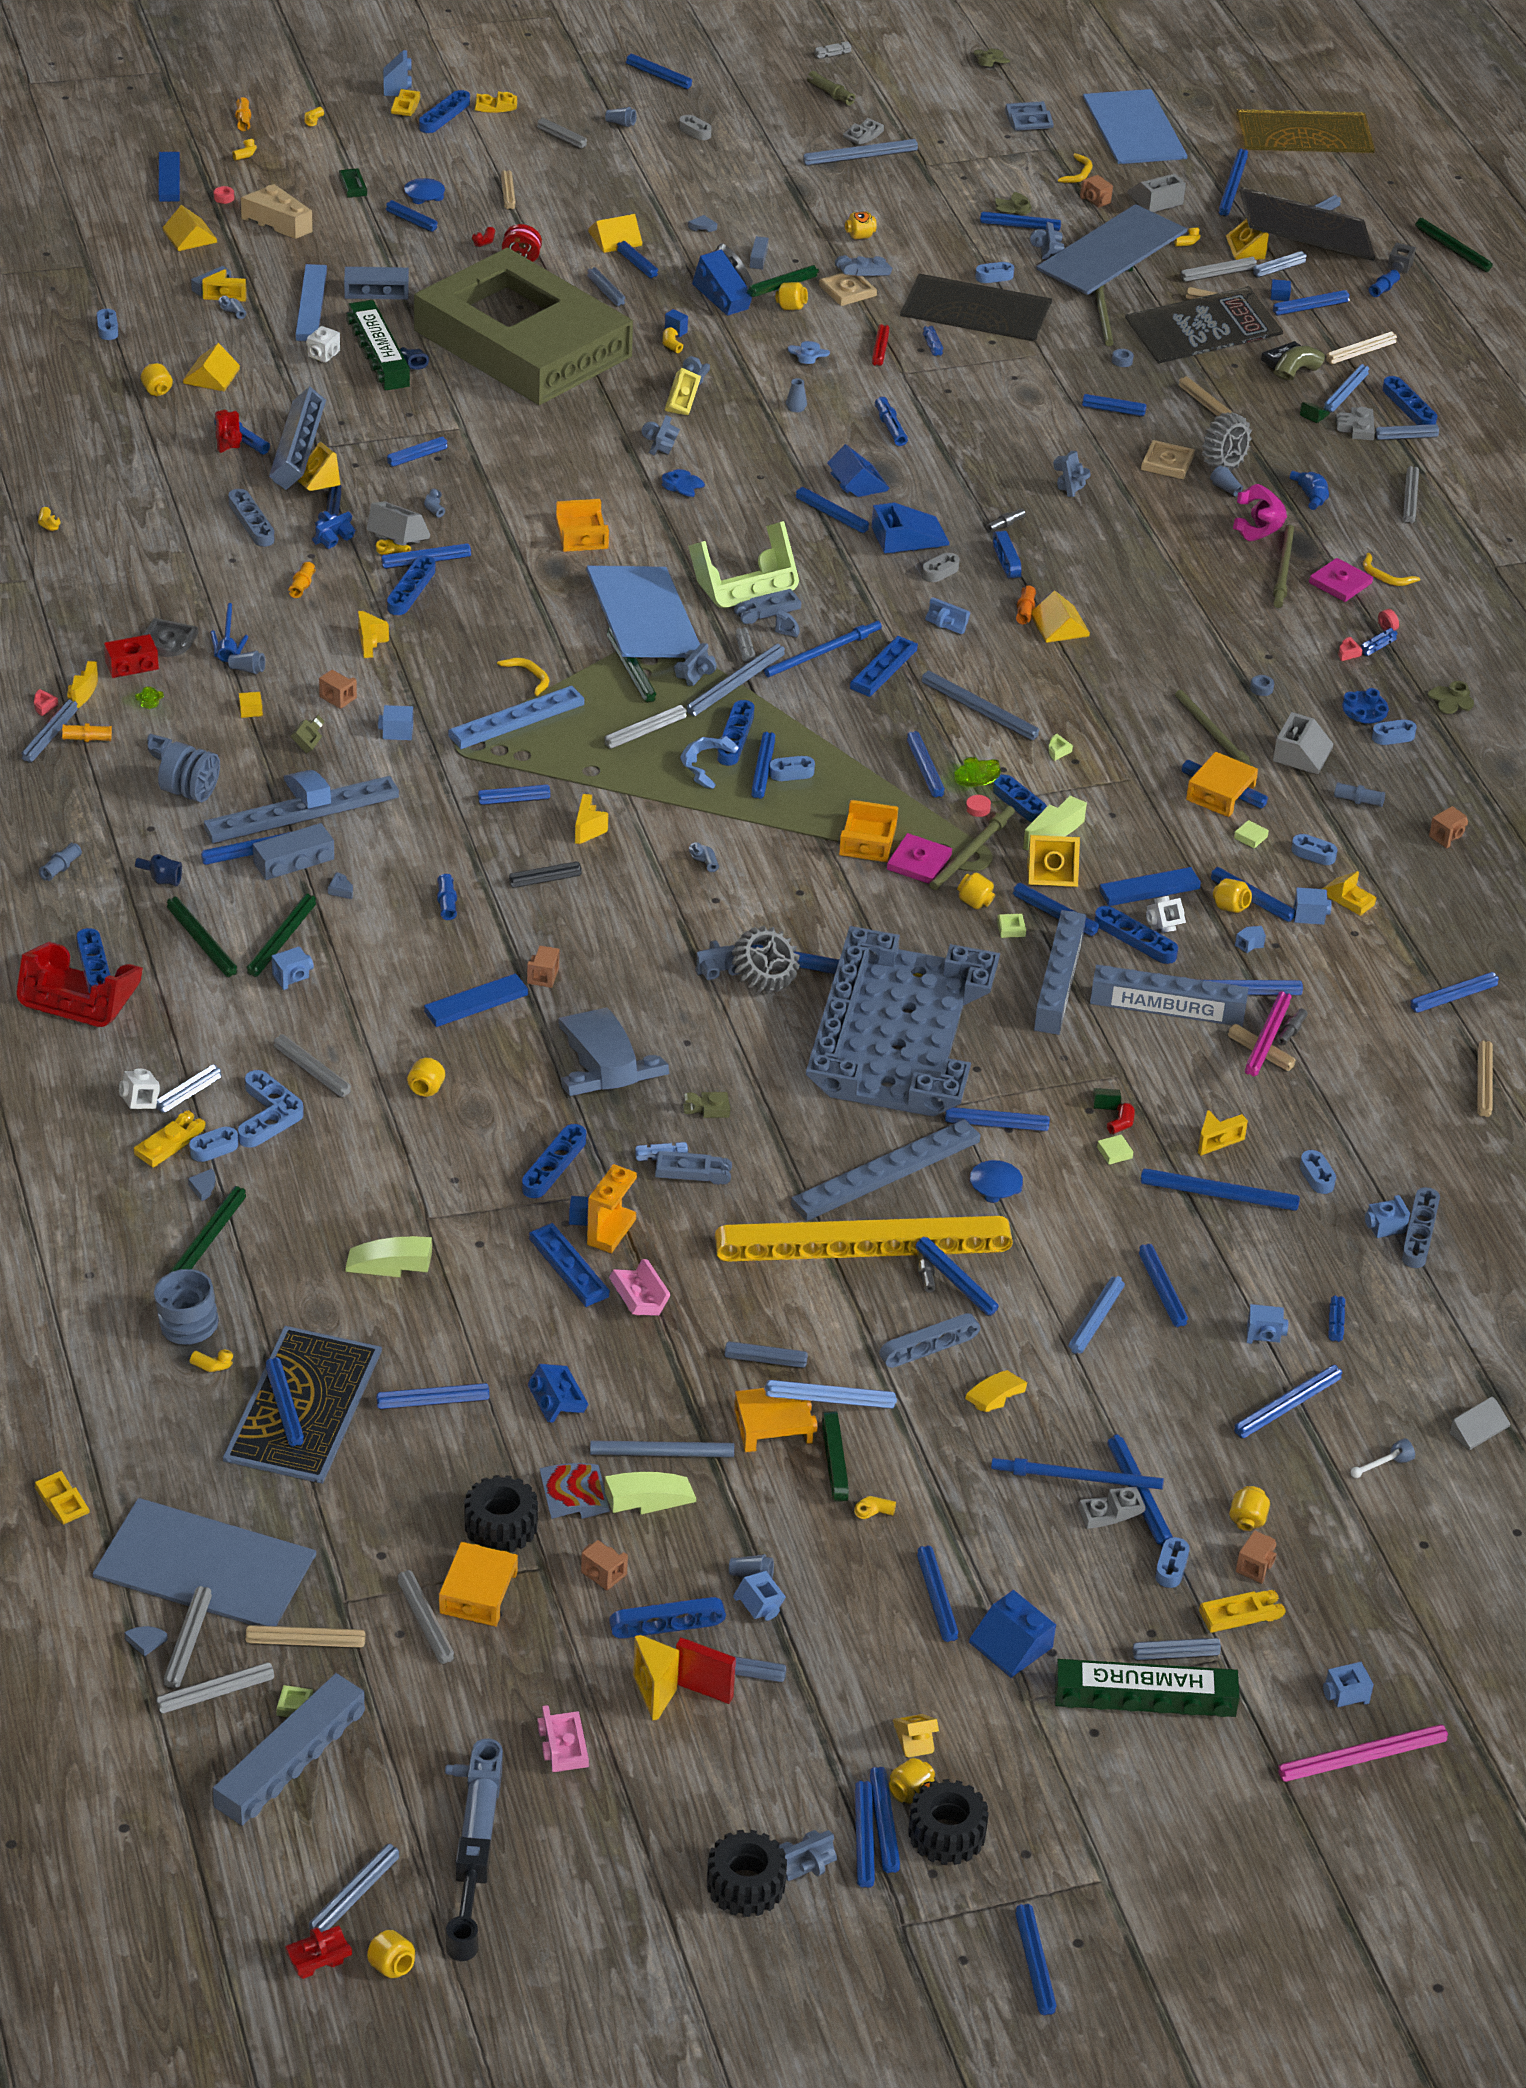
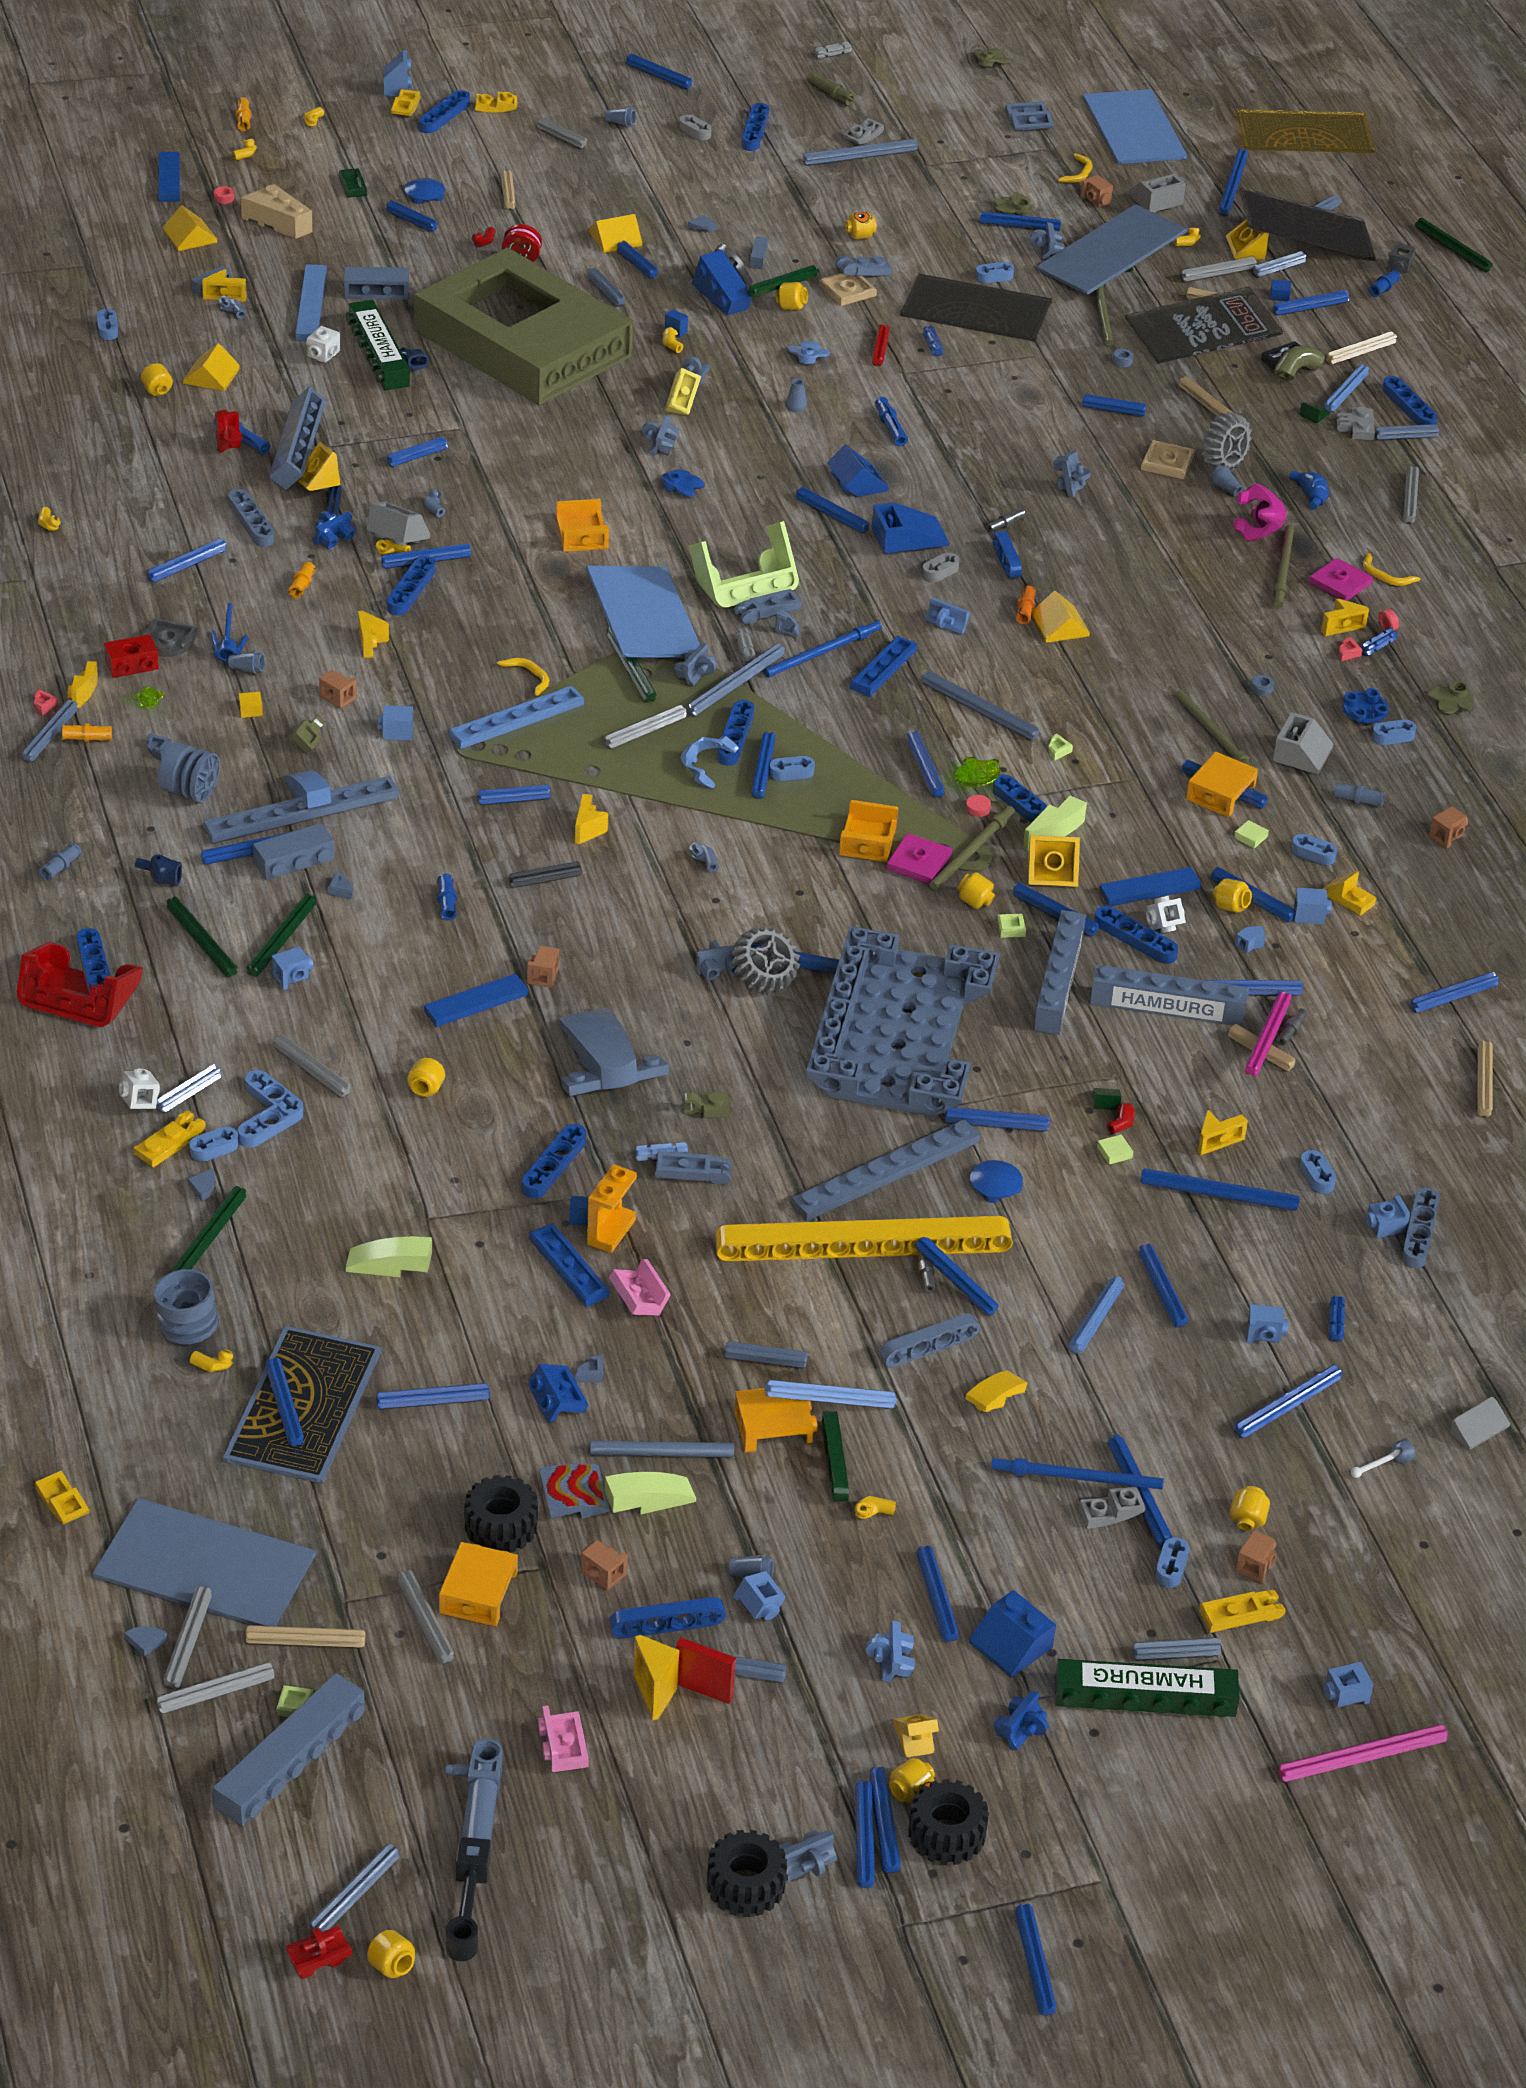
(186, 560): none -> blue axle
(591, 1370): none -> sand blue tile
(755, 127): none -> blue beam
(889, 1650): none -> medium blue hips
(1024, 1720): none -> blue hips
(1345, 618): none -> yellow slope

